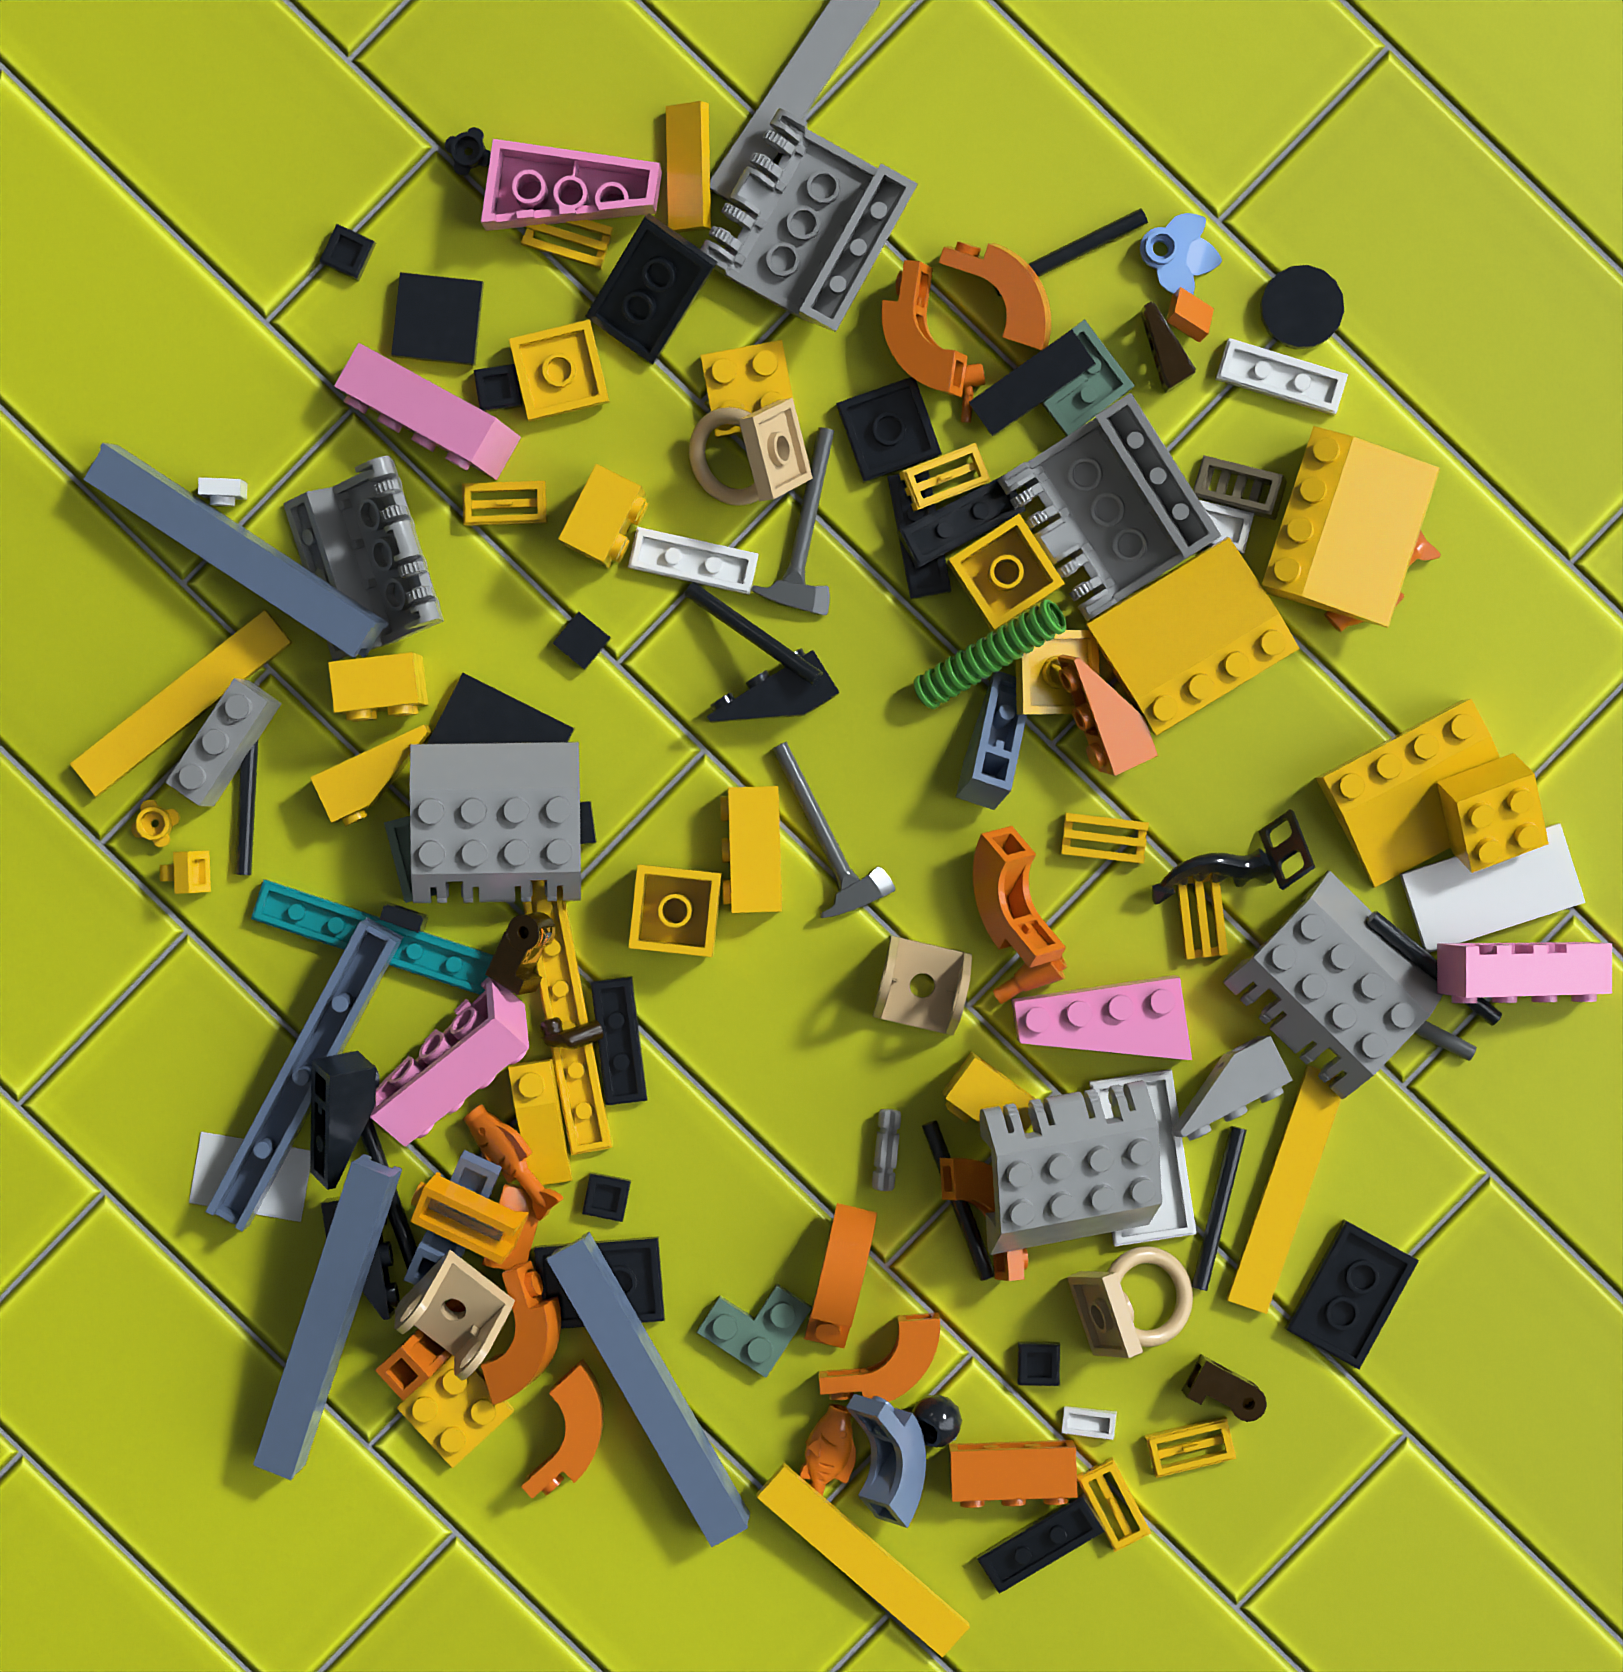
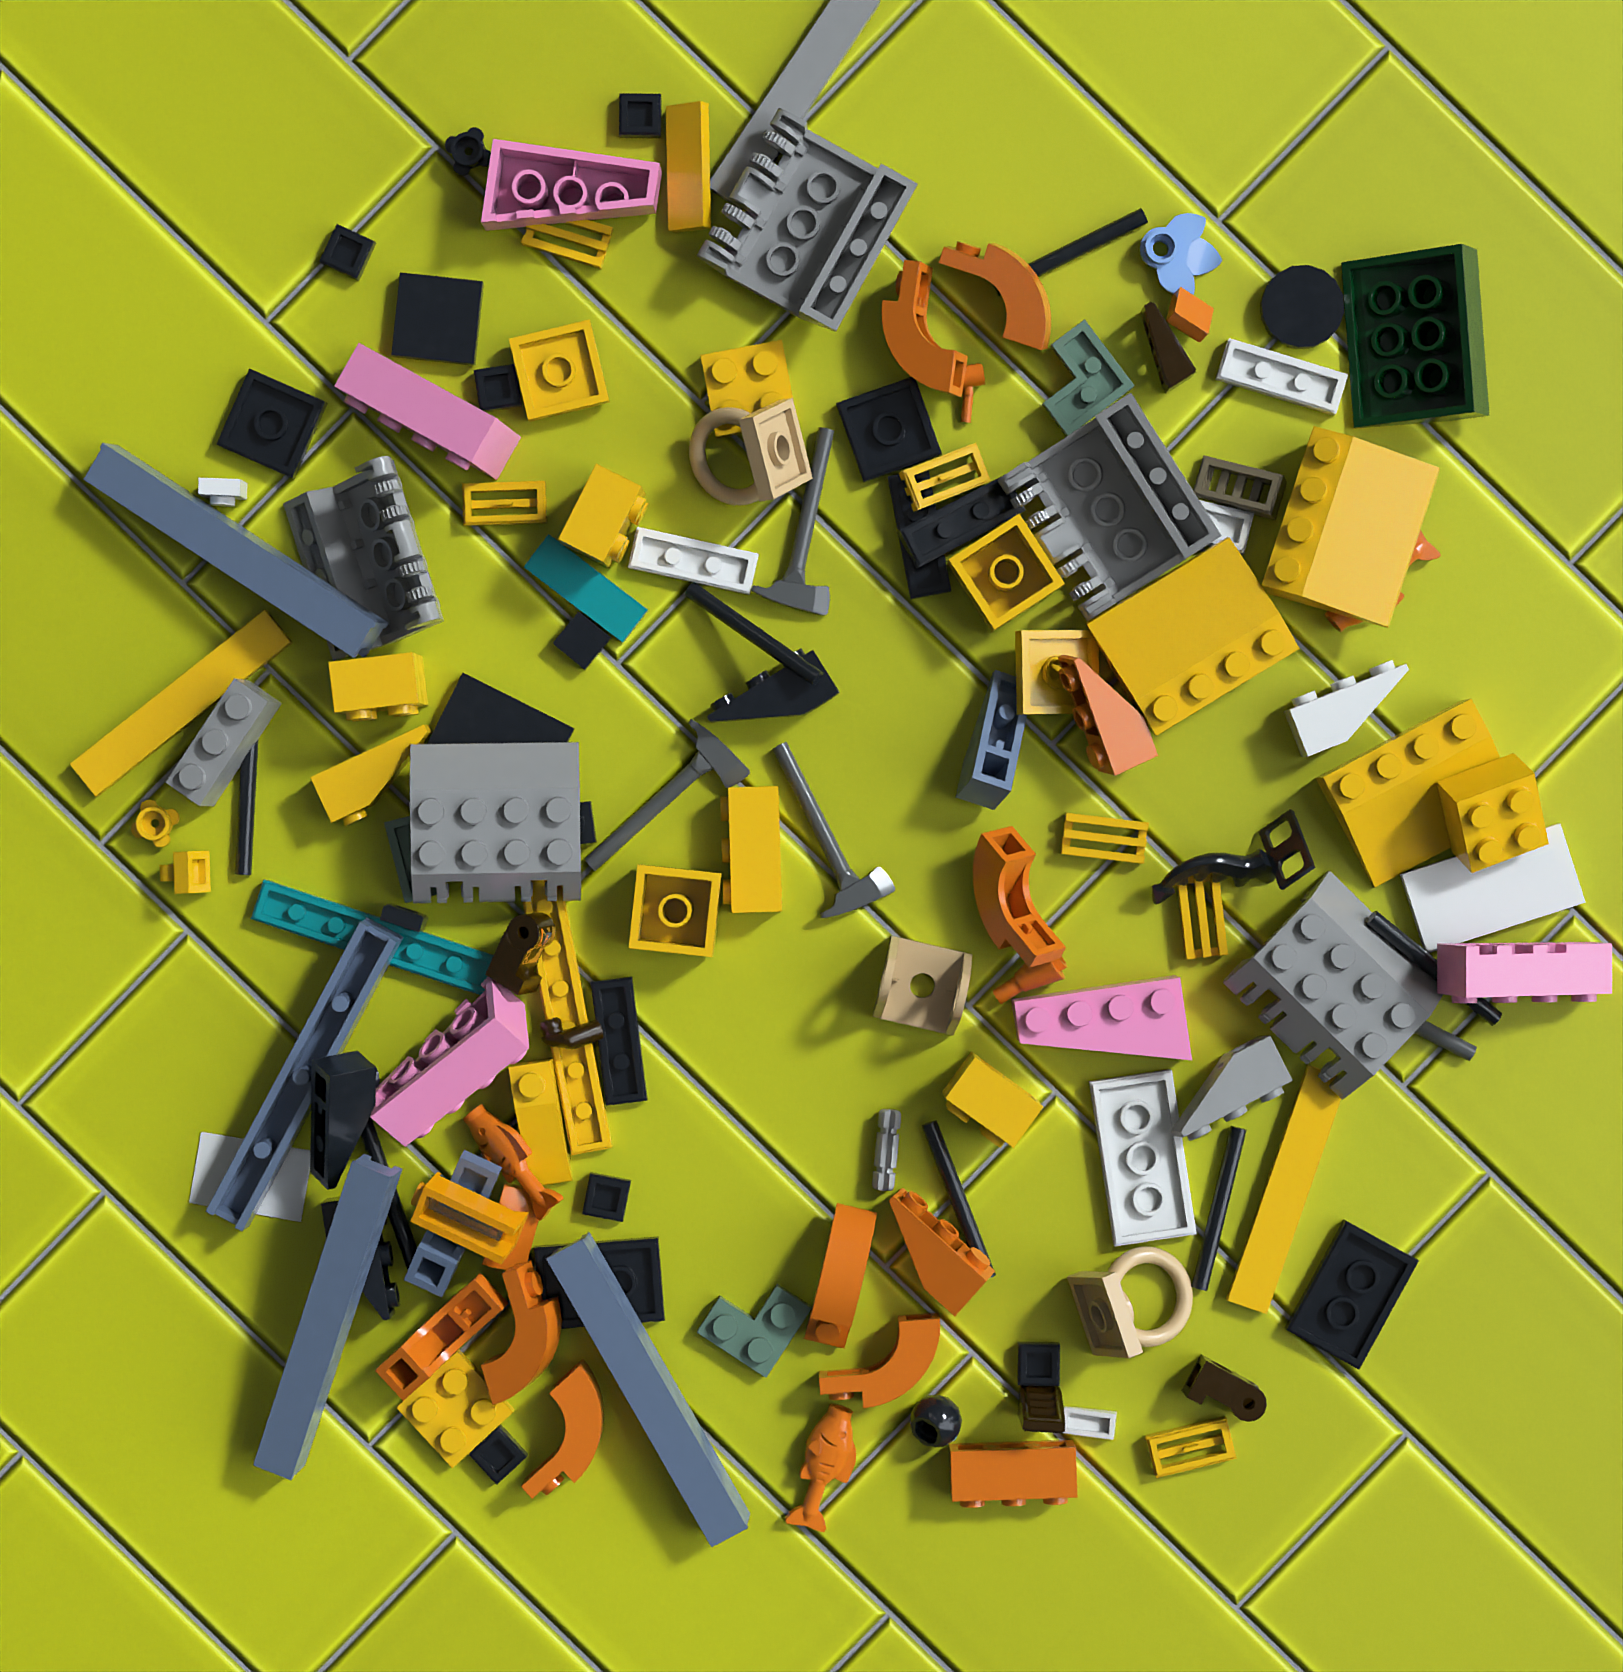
(272, 423): none -> black tile
(465, 1333): tan hose -> none
(498, 1454): none -> black tile
(586, 588): none -> teal tile
(640, 115): none -> black tile
(651, 288): black tile -> none
(710, 755): none -> dark grey piece
(863, 1560): yellow tile -> none
(896, 1459): sand blue arch -> none
(942, 1260): none -> orange slope
(973, 1183): orange arch -> none
(990, 654): bright green piece -> none
(1032, 383): black tile -> none
(1041, 1409): none -> dark brown slope
(1041, 1543): black tile -> none
(1074, 1170): light grey slope -> none
(1097, 1473): yellow tile -> none
(1334, 717): none -> white slope
(1415, 337): none -> dark green slope

